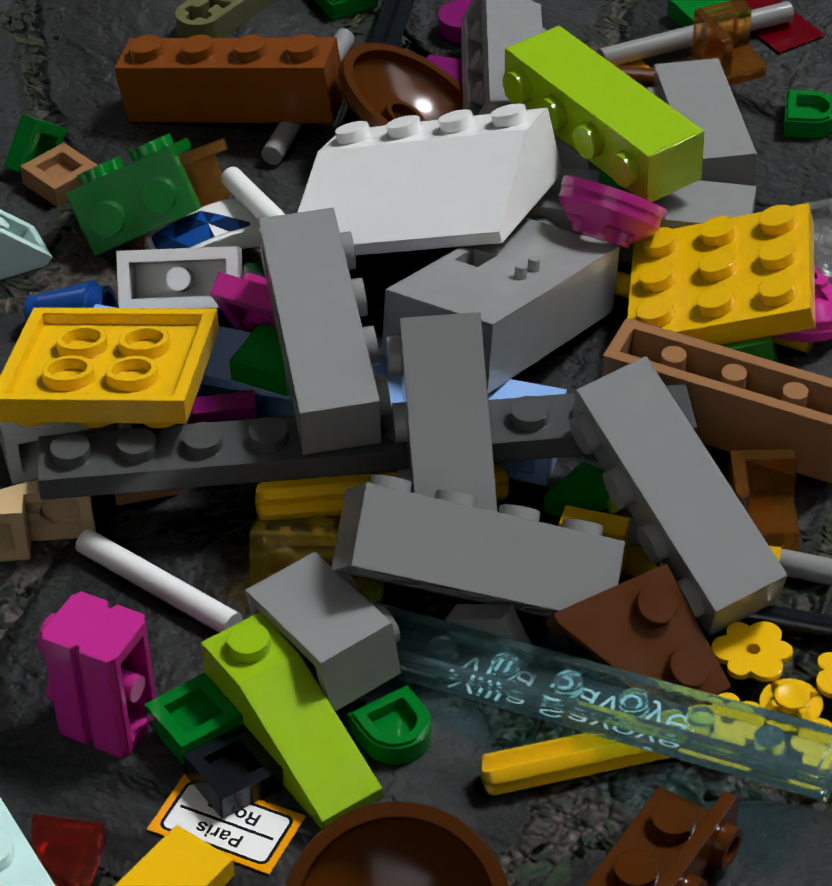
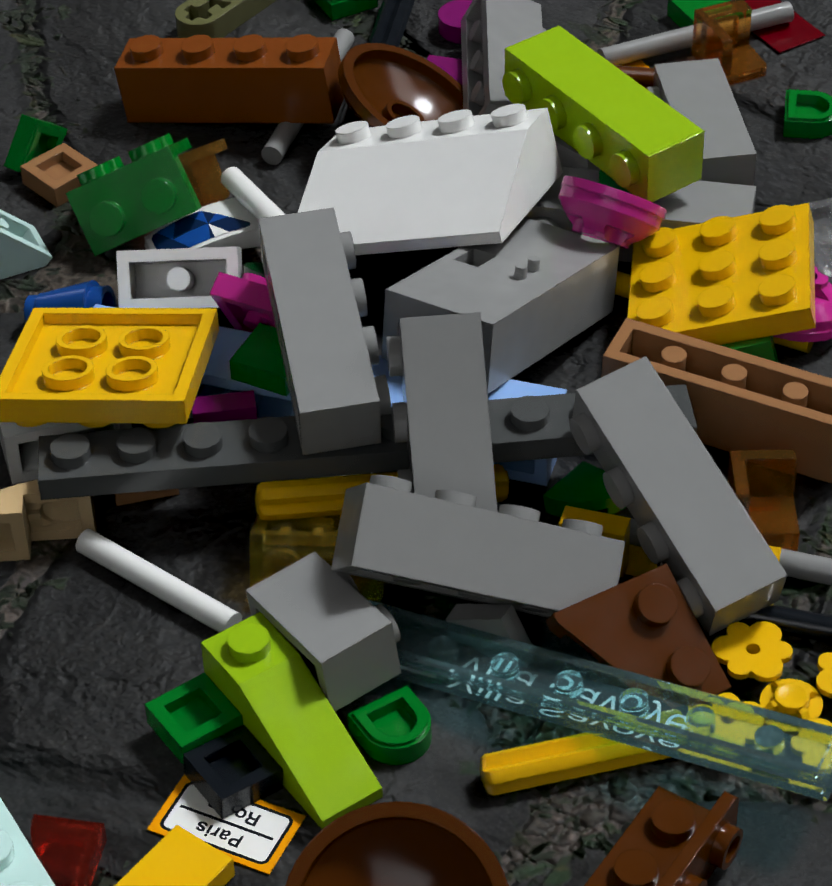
(98, 672): dark pink brick -> none

